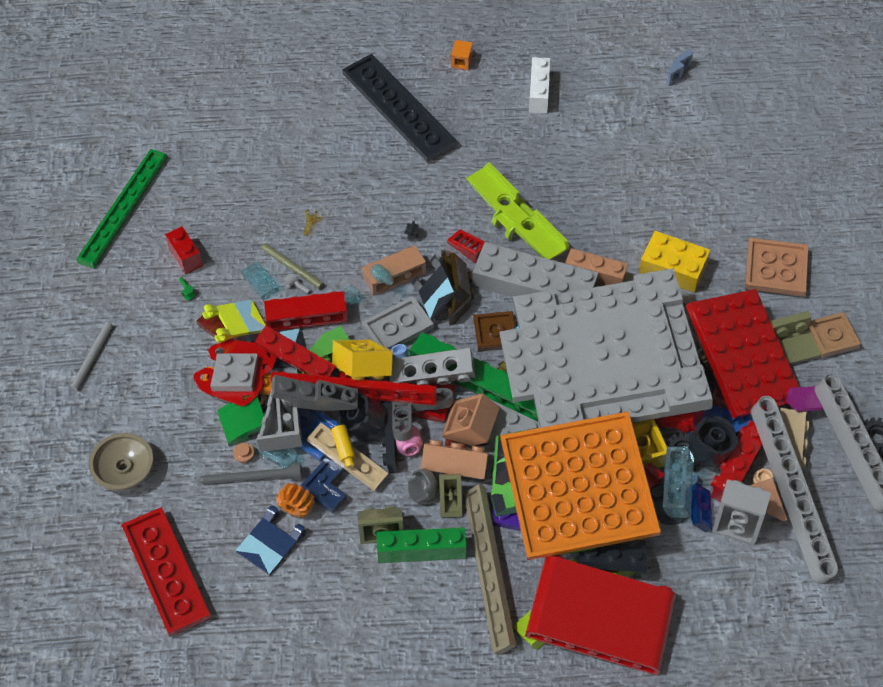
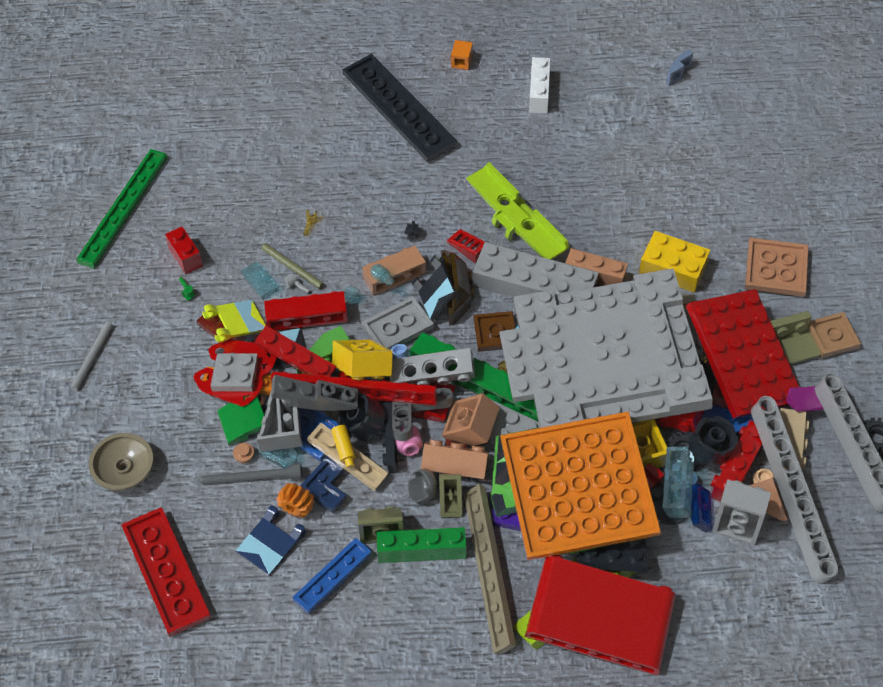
(332, 576): none -> blue plate

